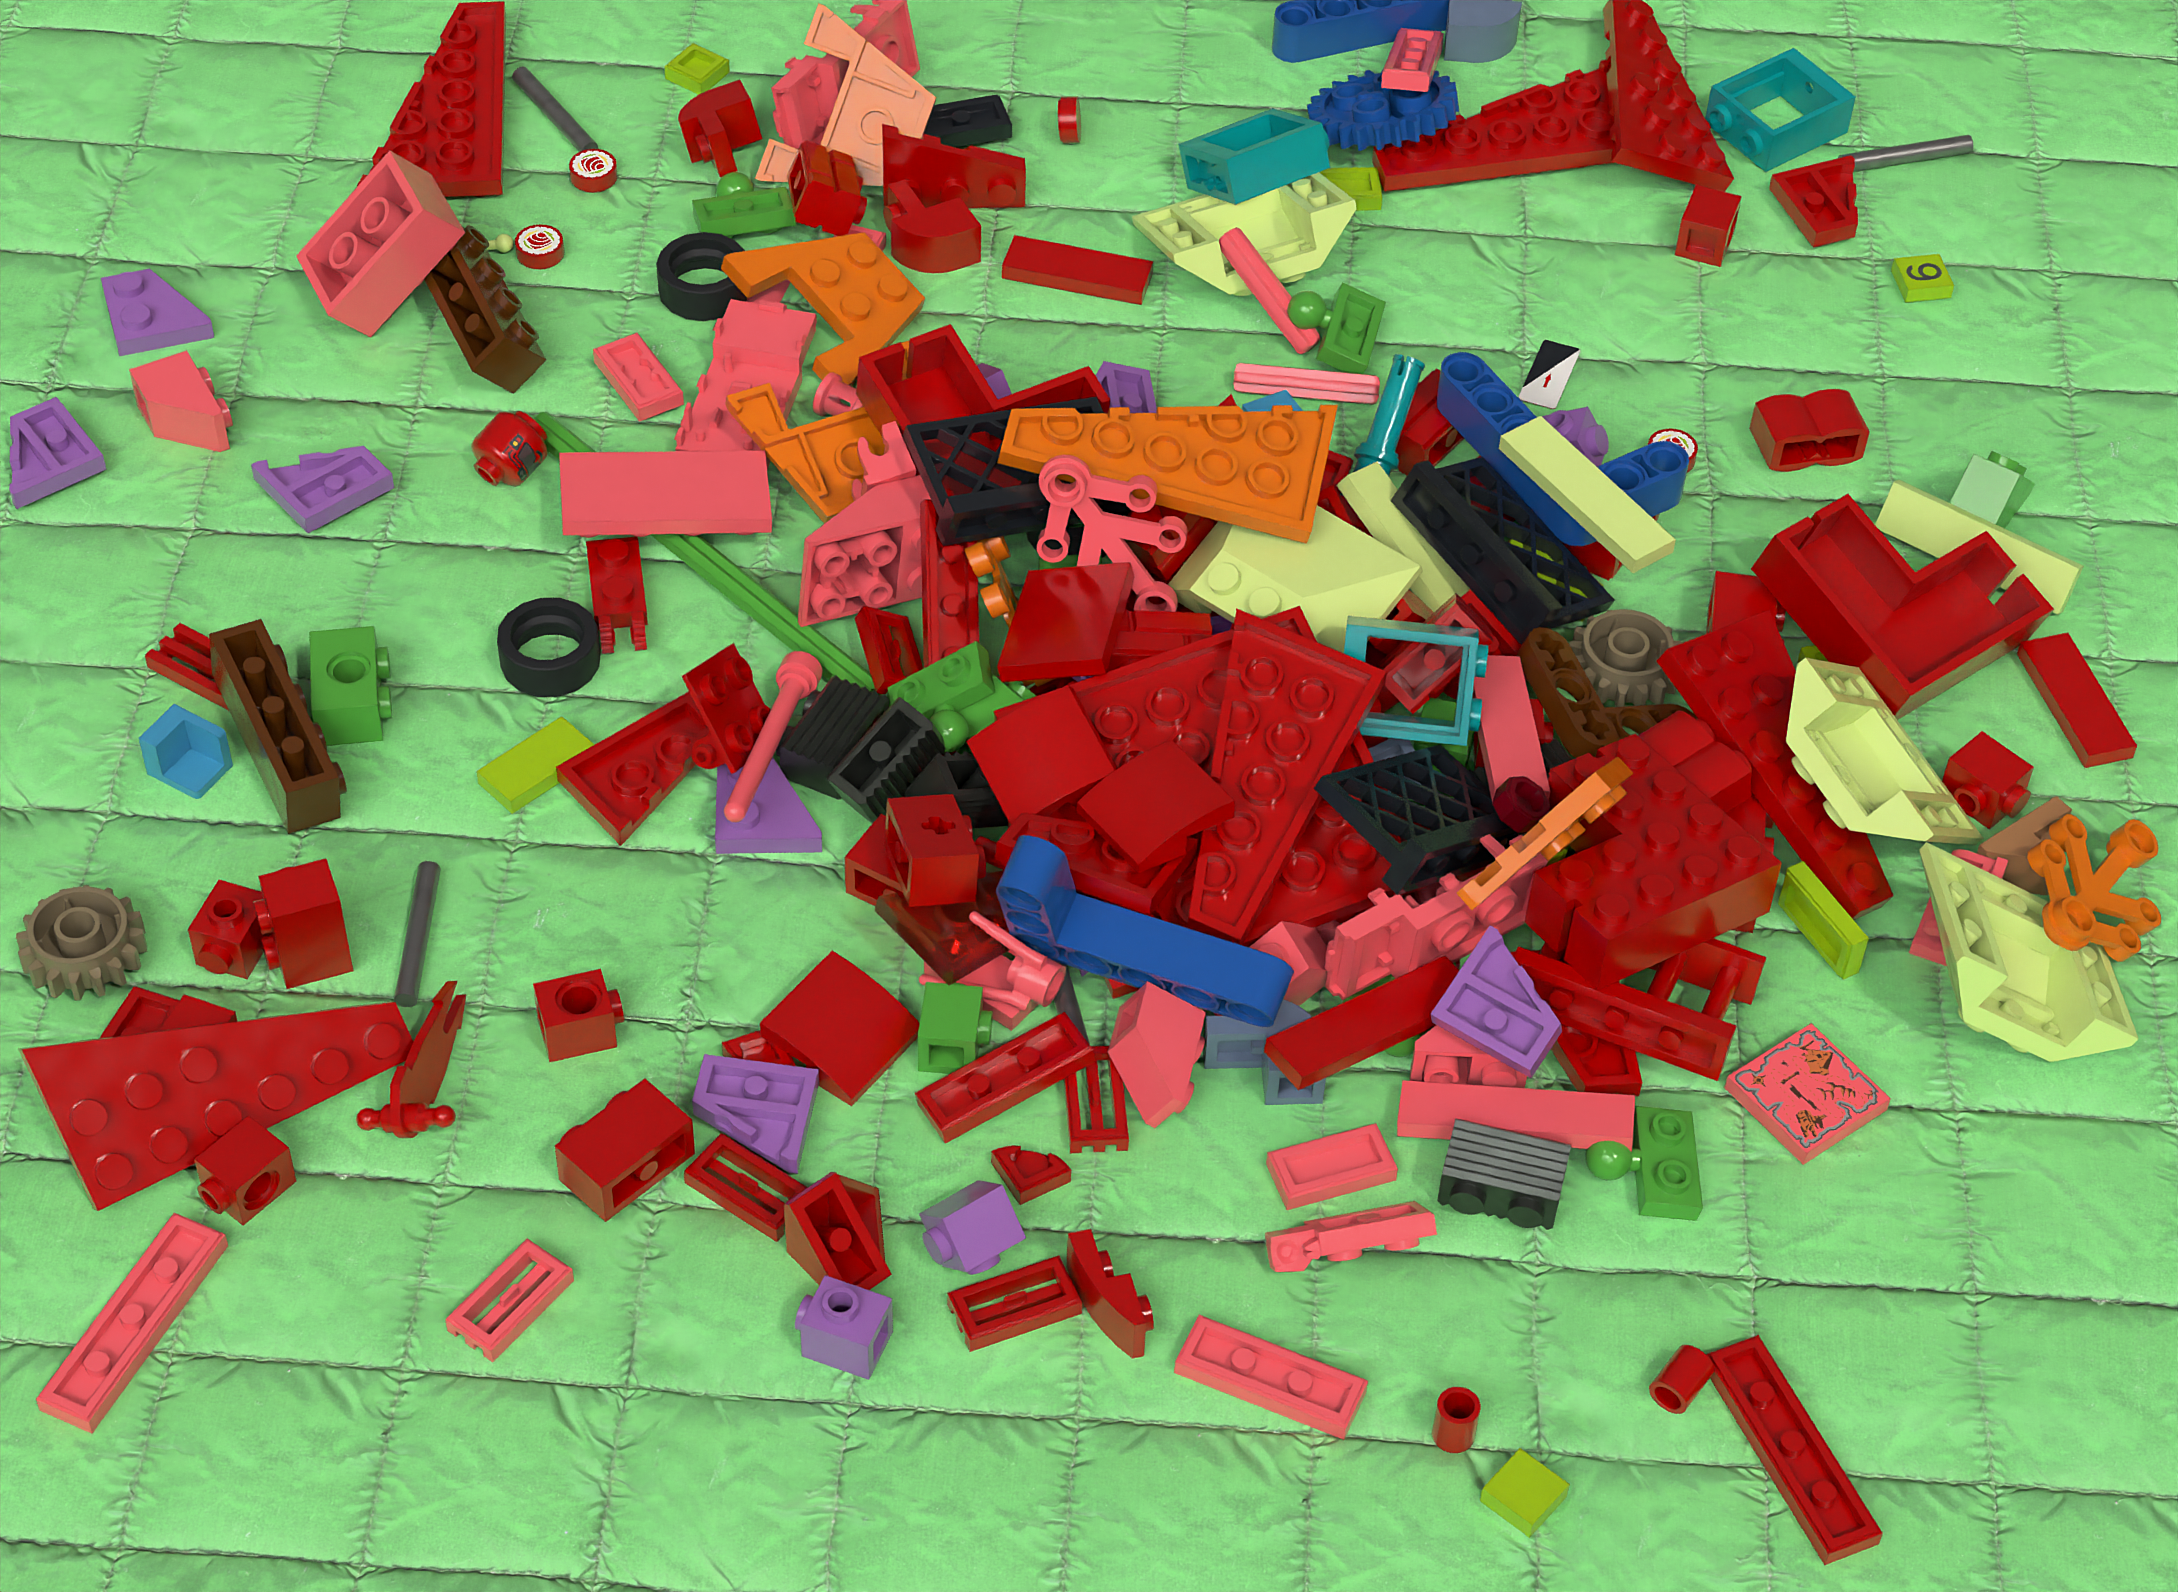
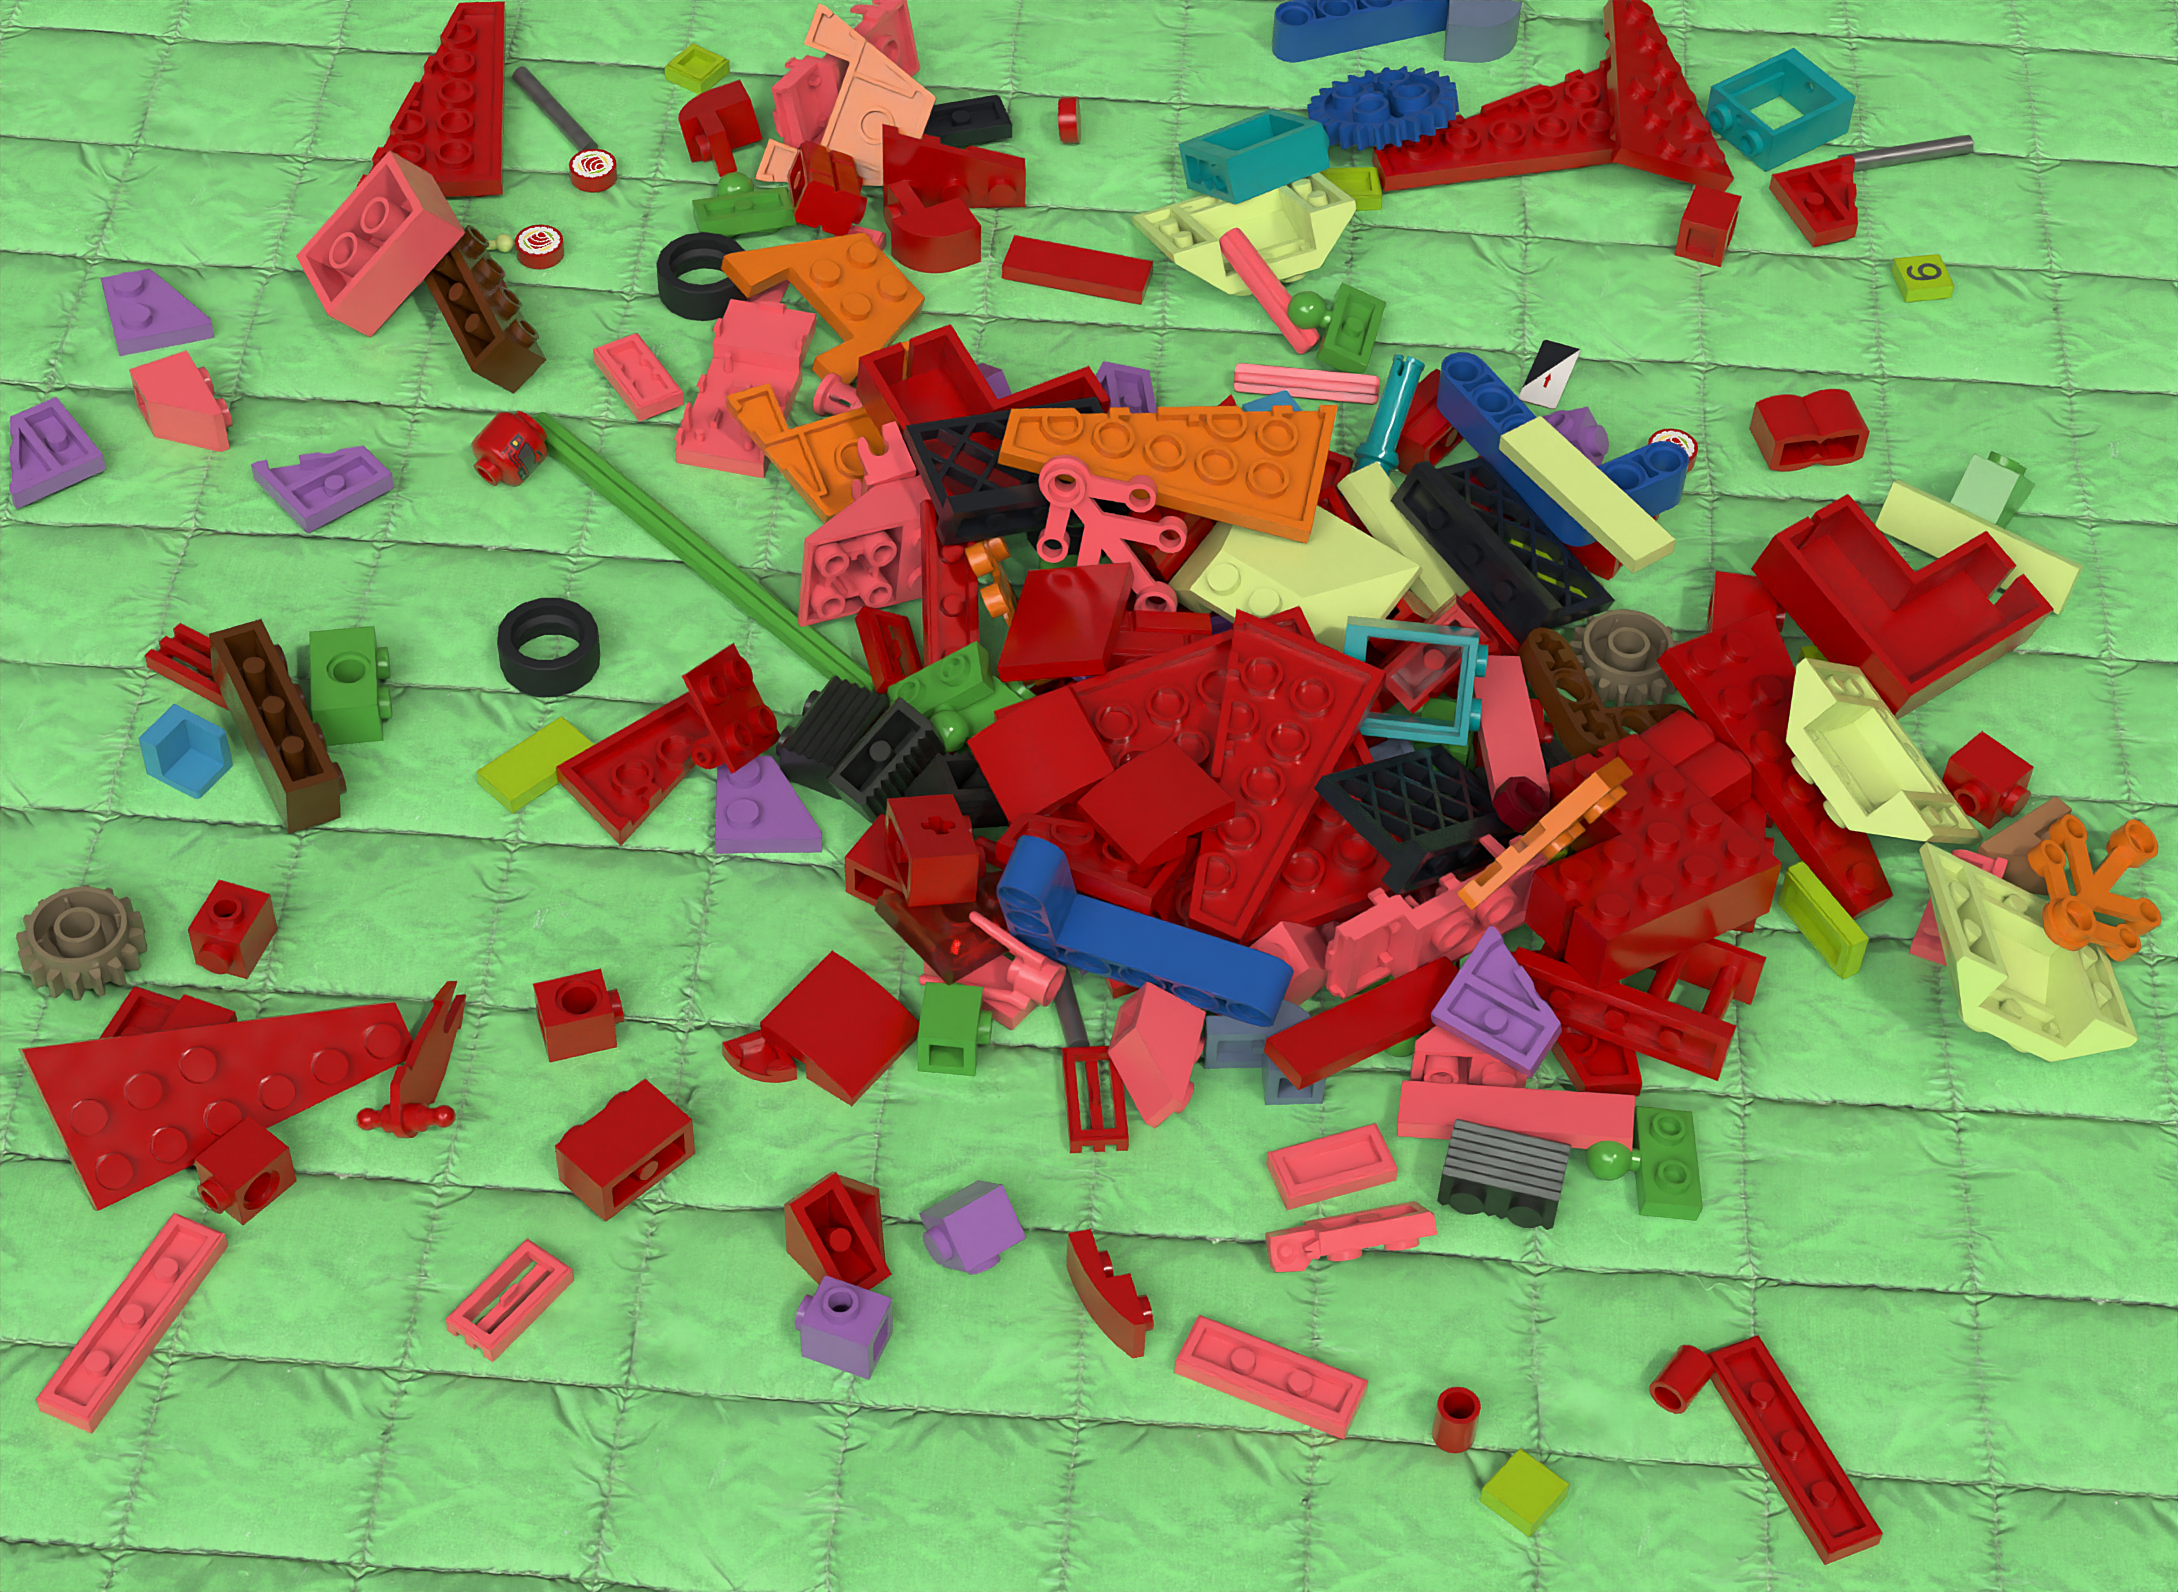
(304, 924): red brick -> none
(417, 934): flat silver bar -> none
(617, 590): red hinge -> none
(664, 493): coral tile -> none
(738, 1191): red tile -> none
(758, 1105): medium lavender wing -> none
(796, 679): coral piece -> none
(1005, 1077): red tile -> none
(1019, 1311): red tile -> none
(1029, 1172): red tile -> none
(1412, 60): coral tile -> none
(1807, 1093): coral tile -> none
(2076, 700): red tile -> none

